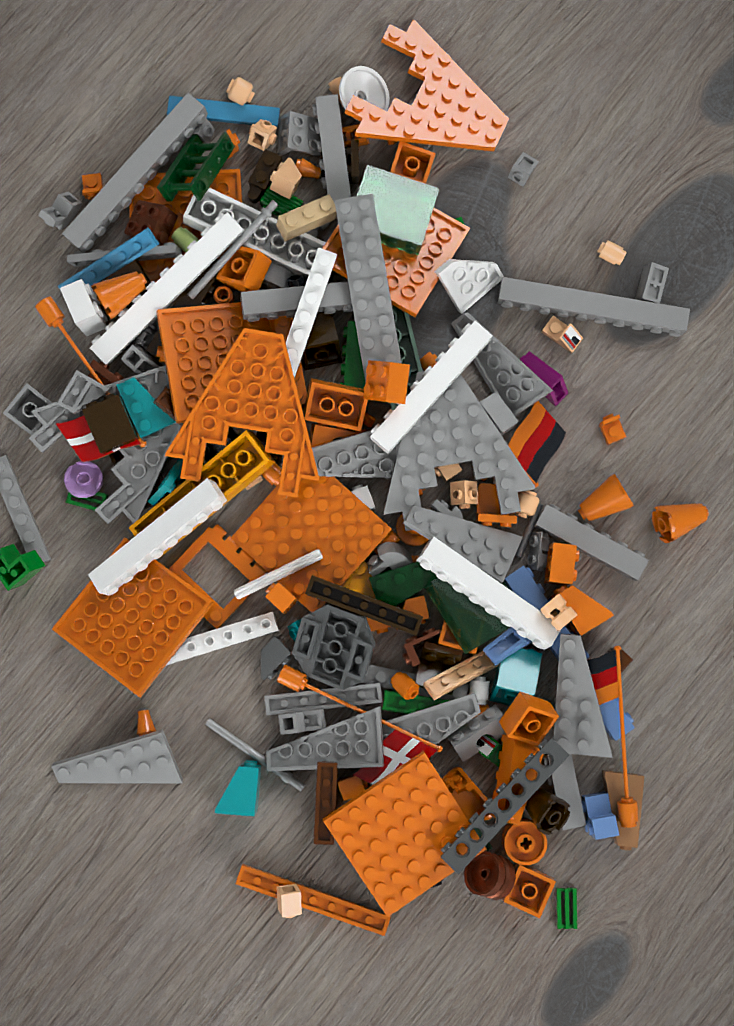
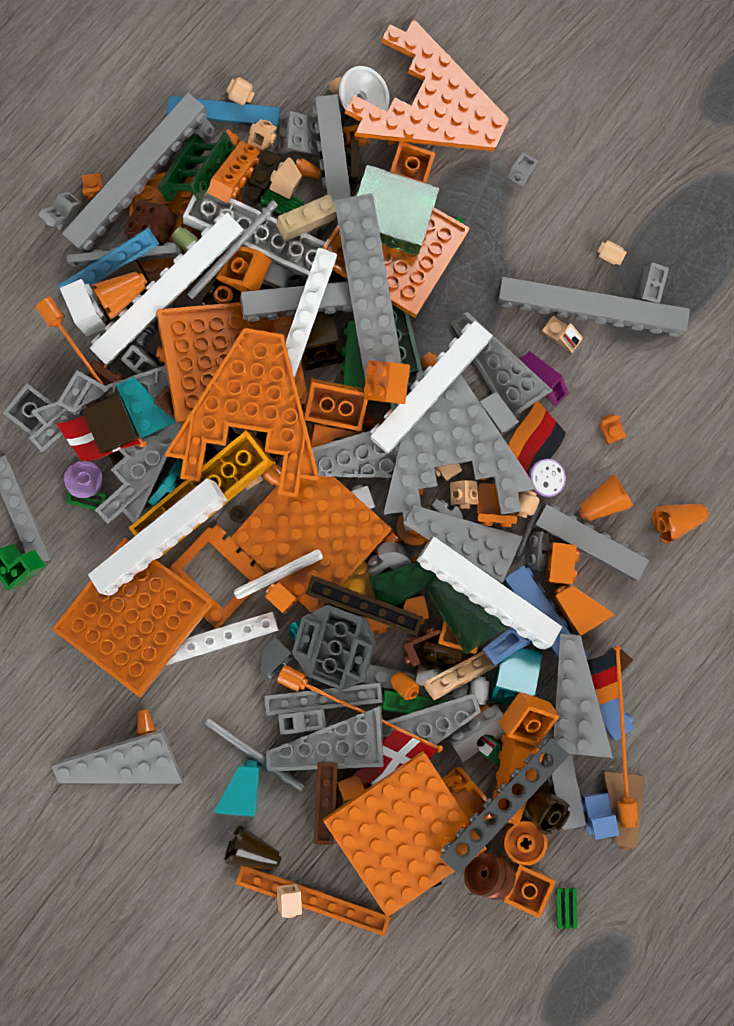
(234, 172): none -> orange brick
(237, 520): none -> dark brown bush
(251, 851): none -> dark brown cone
(468, 280): white plate -> none
(547, 477): none -> white tile
(564, 617): light nougat wheel -> none

